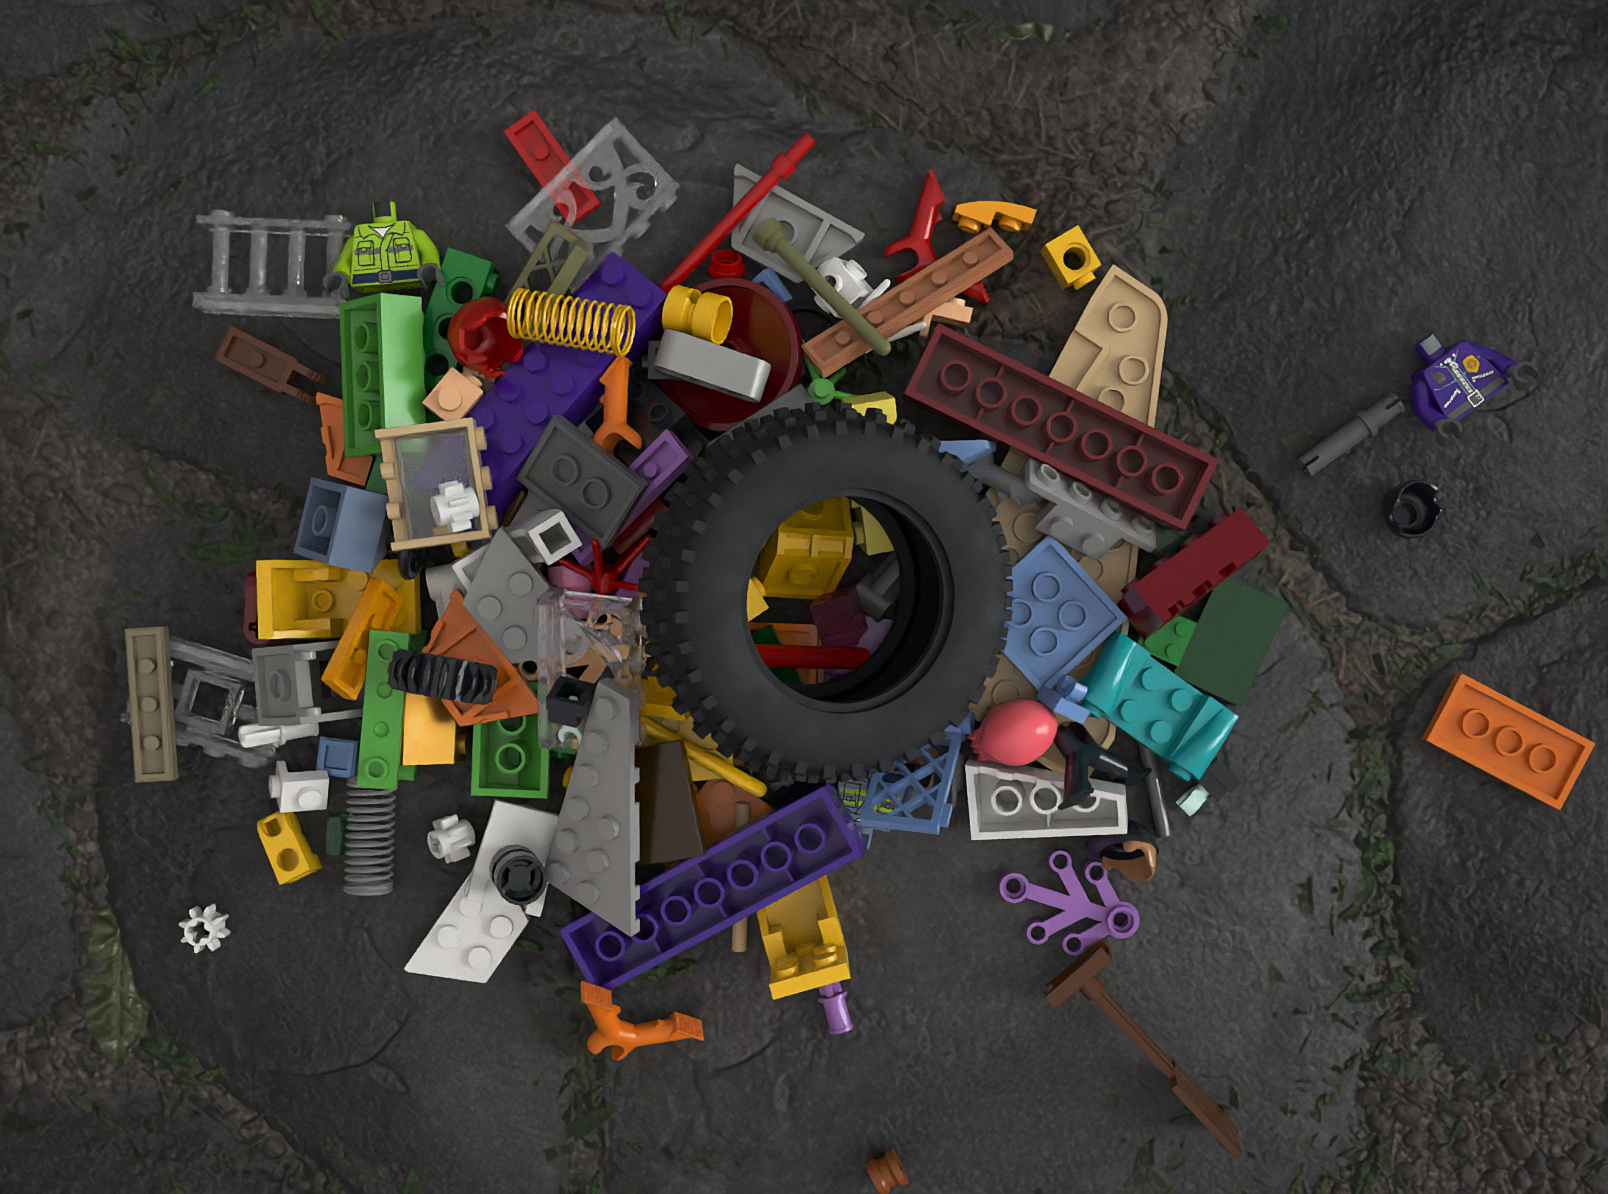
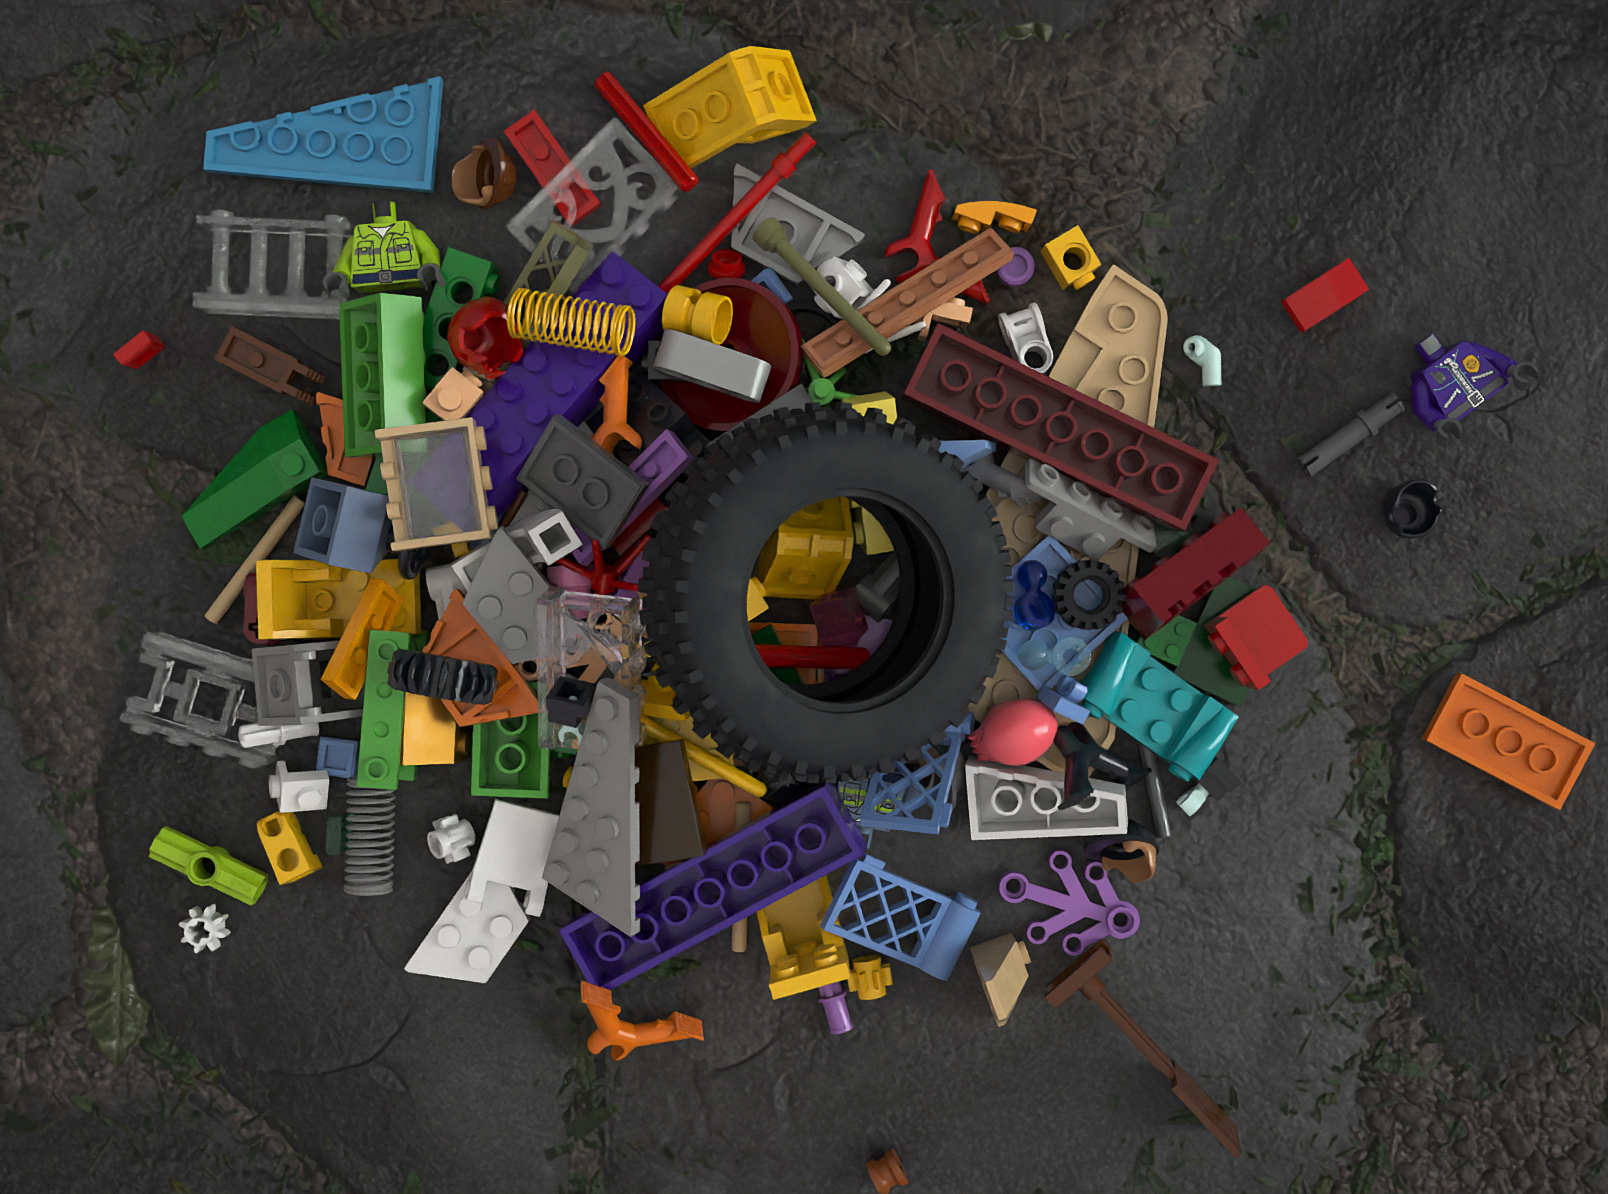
(139, 350): none -> red tile
(151, 704): dark tan tile -> none
(188, 854): none -> lime piece
(258, 478): none -> green wedge
(260, 552): none -> tan bar
(353, 141): none -> dark azure wing
(454, 506): white gear -> none
(484, 175): none -> piece
(518, 875): black wheel -> none
(646, 132): none -> red axle
(732, 101): none -> yellow bracket
(869, 977): none -> yellow gear
(943, 931): none -> medium blue piece
(1002, 973): none -> tan wedge
(1018, 270): none -> medium lavender tile
(1026, 333): none -> white piece
(1031, 577): none -> clear blue plate
(1035, 655): none -> clear light blue plate
(1105, 611): none -> black tyre
(1207, 357): none -> light aqua arm
(1256, 637): none -> red bracket
(1325, 295): none -> red slope

